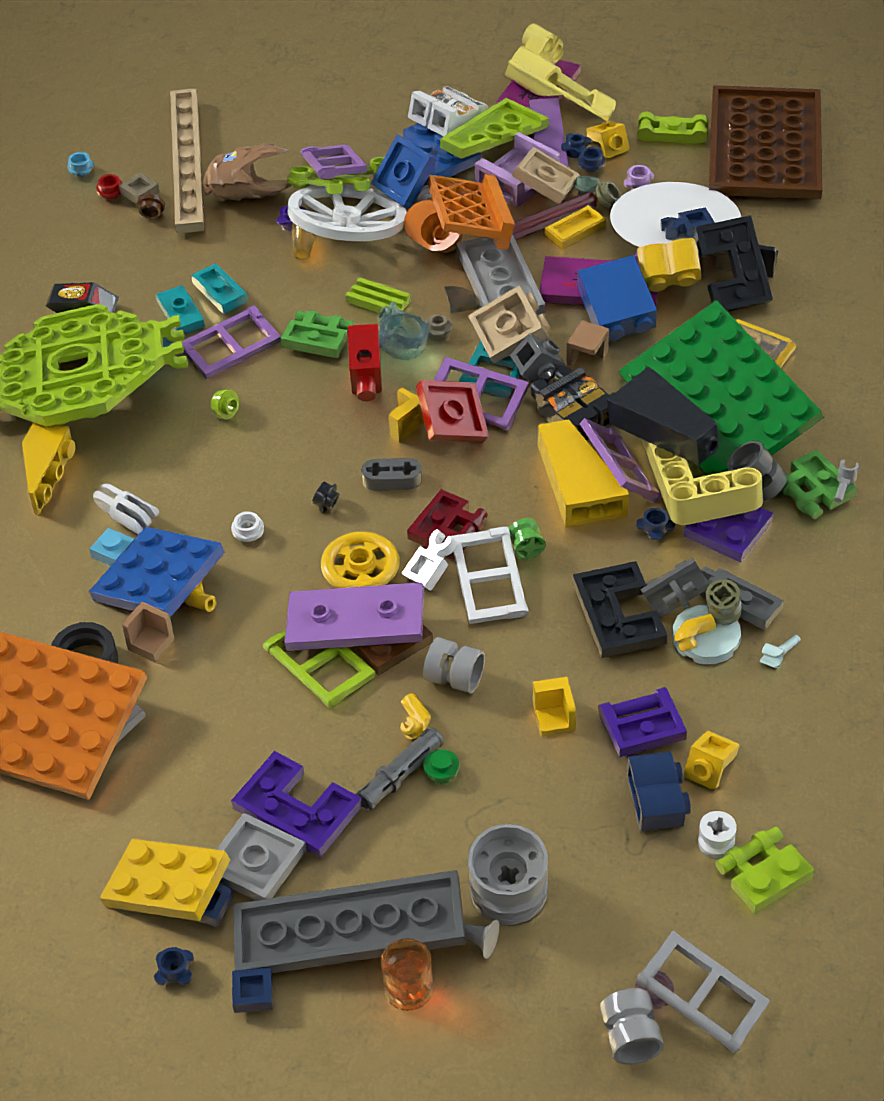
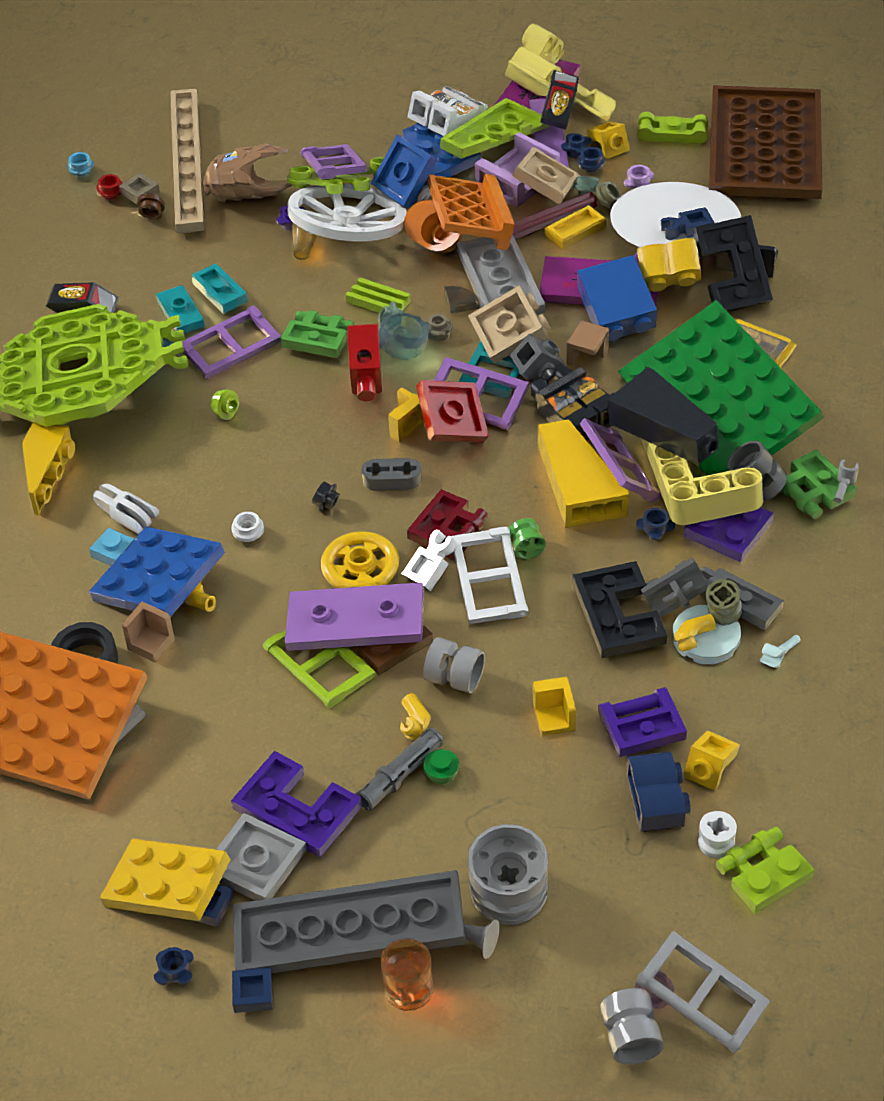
(559, 99): none -> slope

